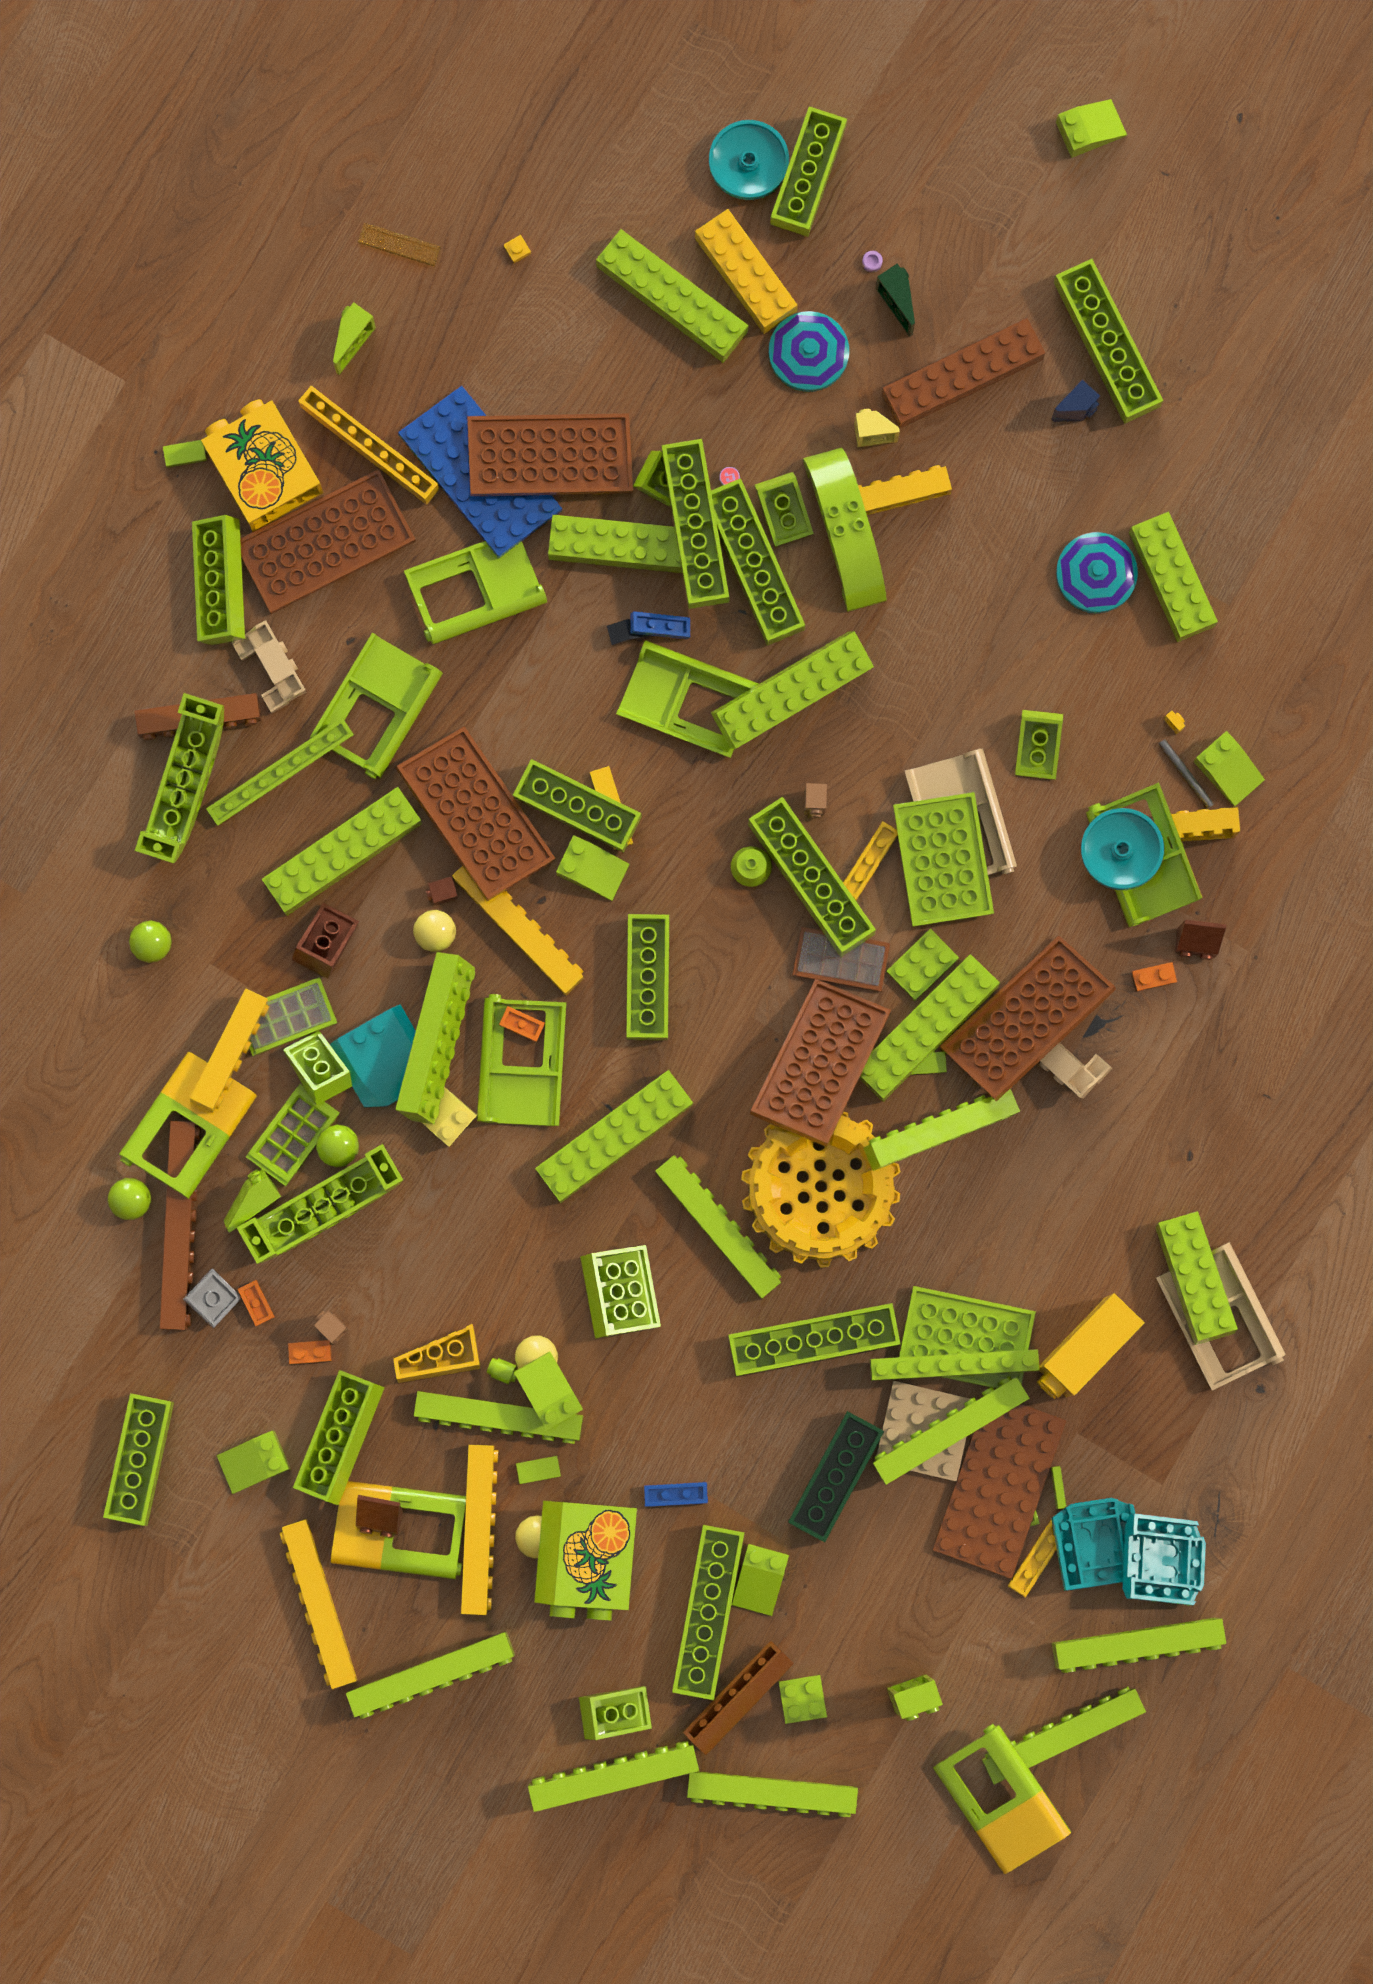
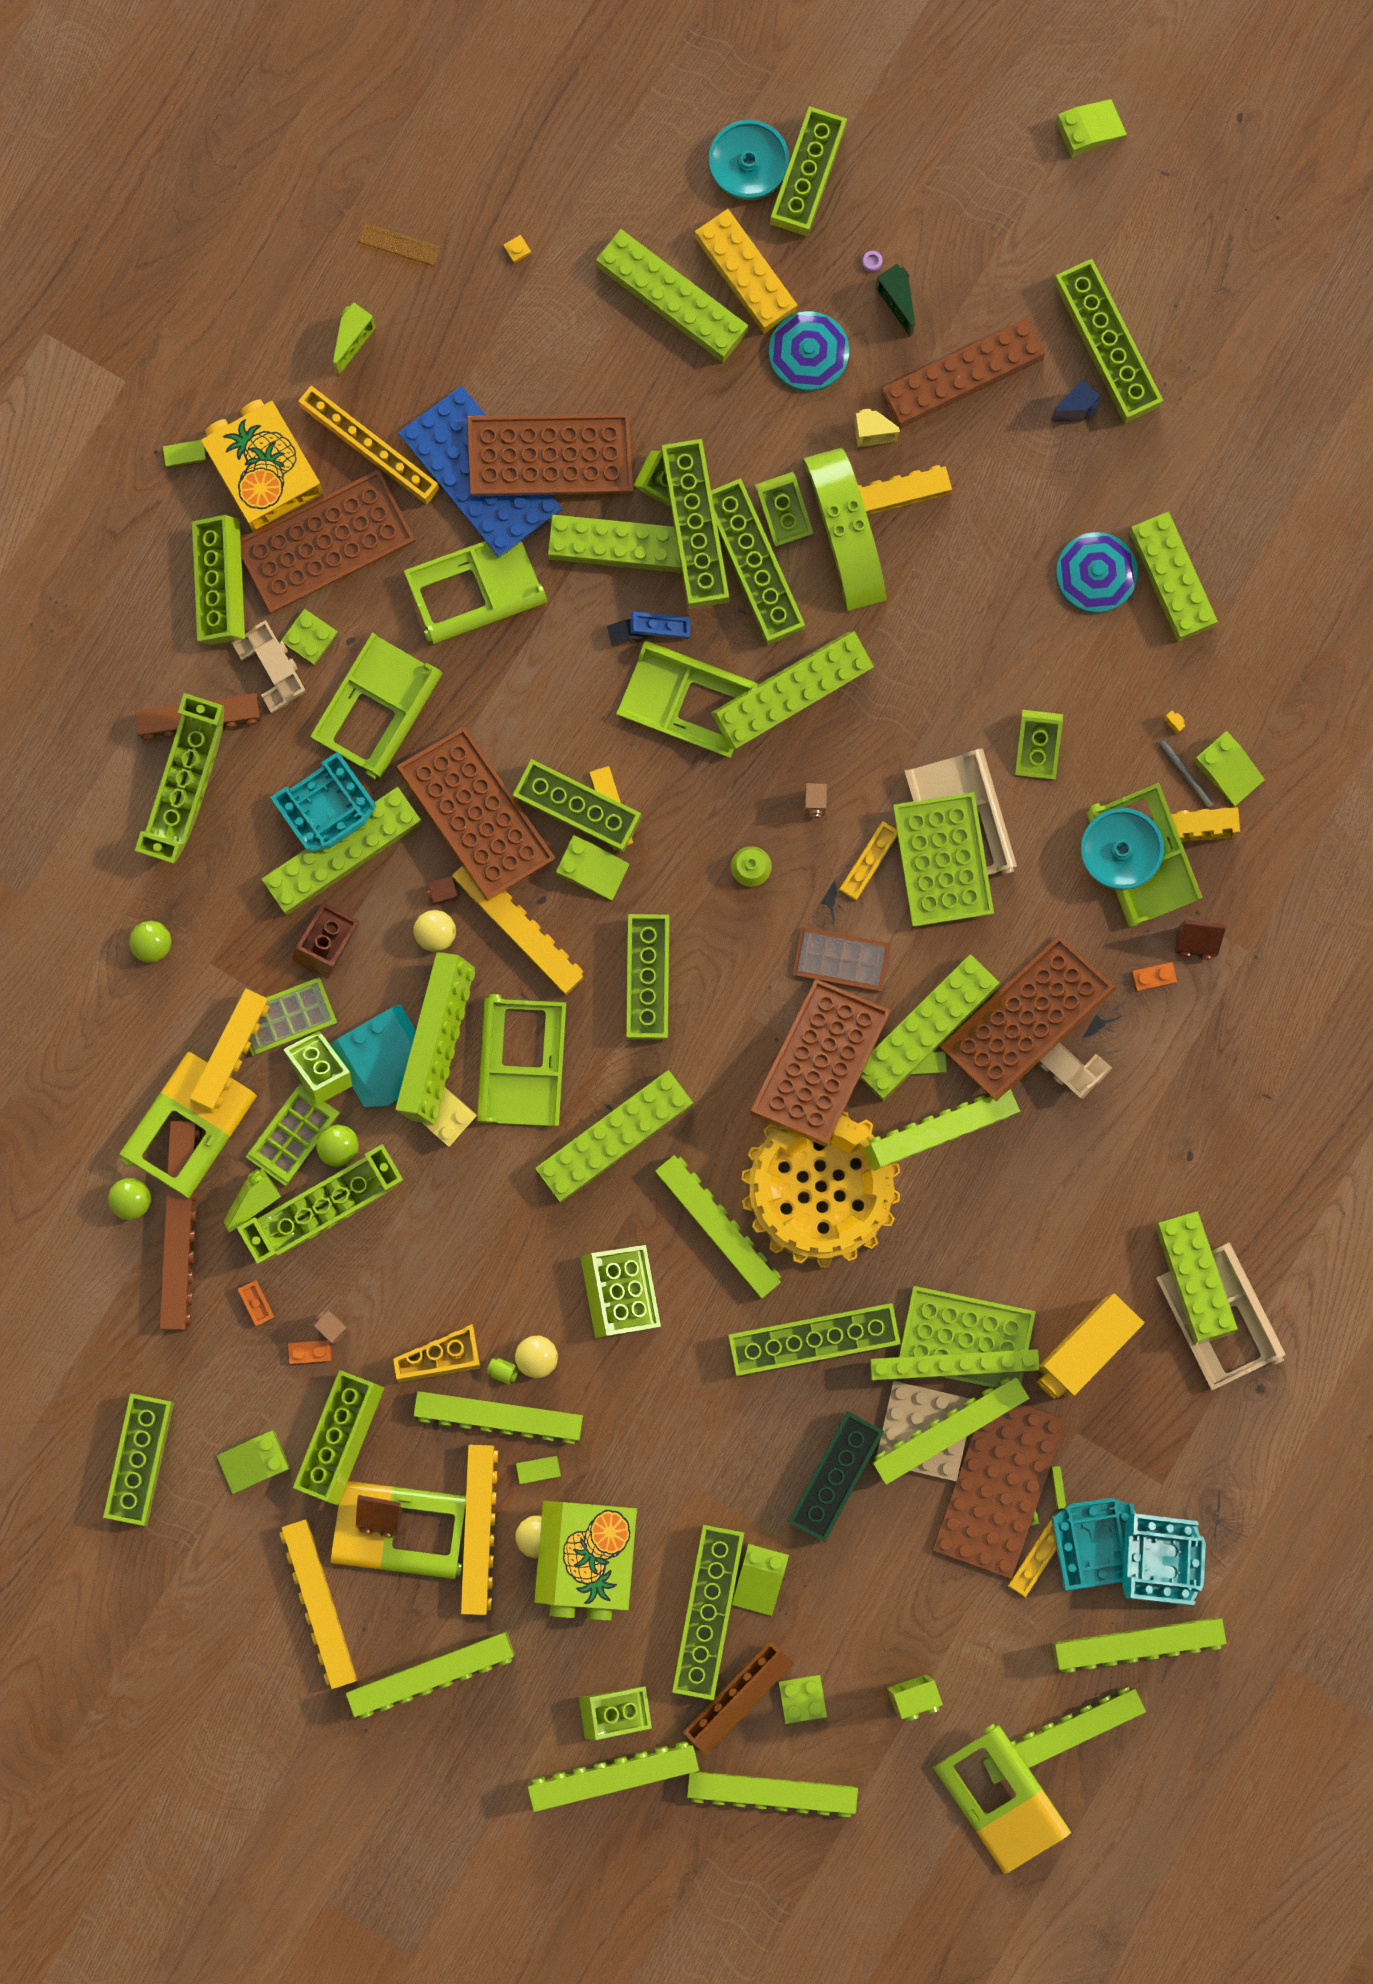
(212, 1298): light grey tile -> none
(280, 771): lime plate -> none
(309, 637): none -> lime plate
(325, 805): none -> teal wedge
(521, 1024): orange plate -> none
(548, 1390): lime slope -> none
(675, 1494): blue plate -> none
(728, 475): coral tile -> none
(811, 877): lime brick -> none
(922, 964): lime plate -> none

